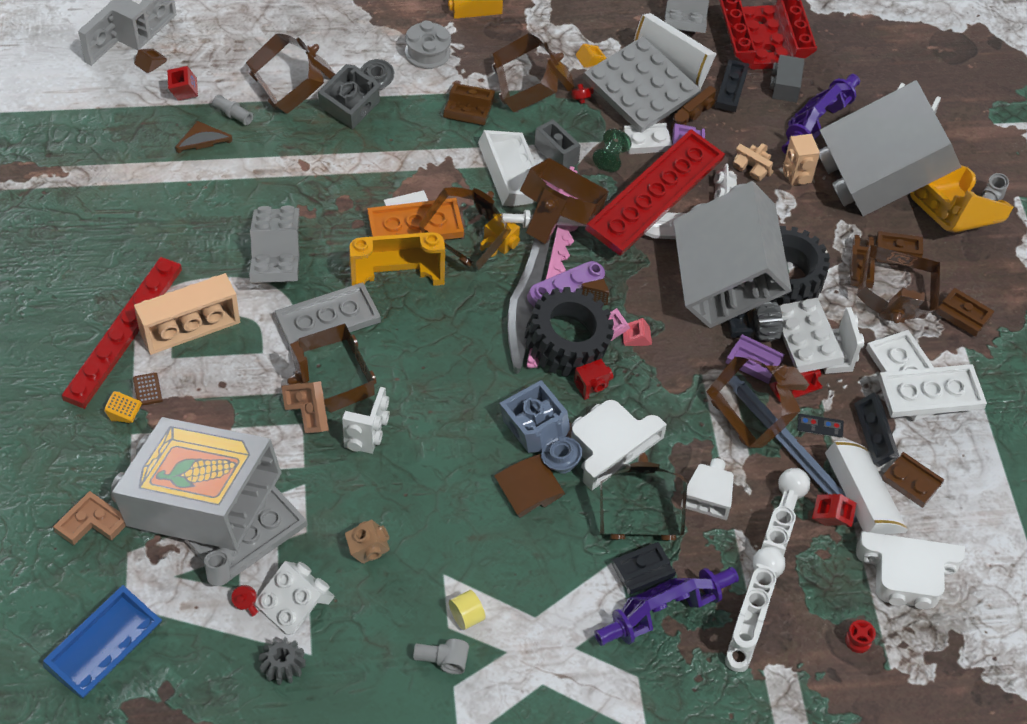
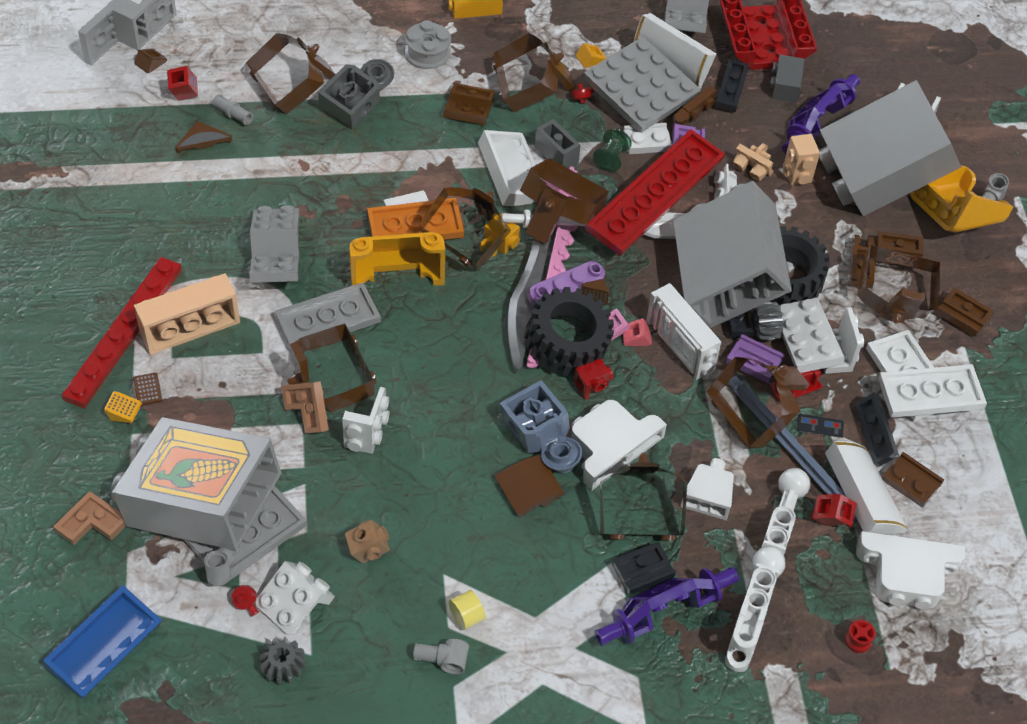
(683, 331): none -> white door

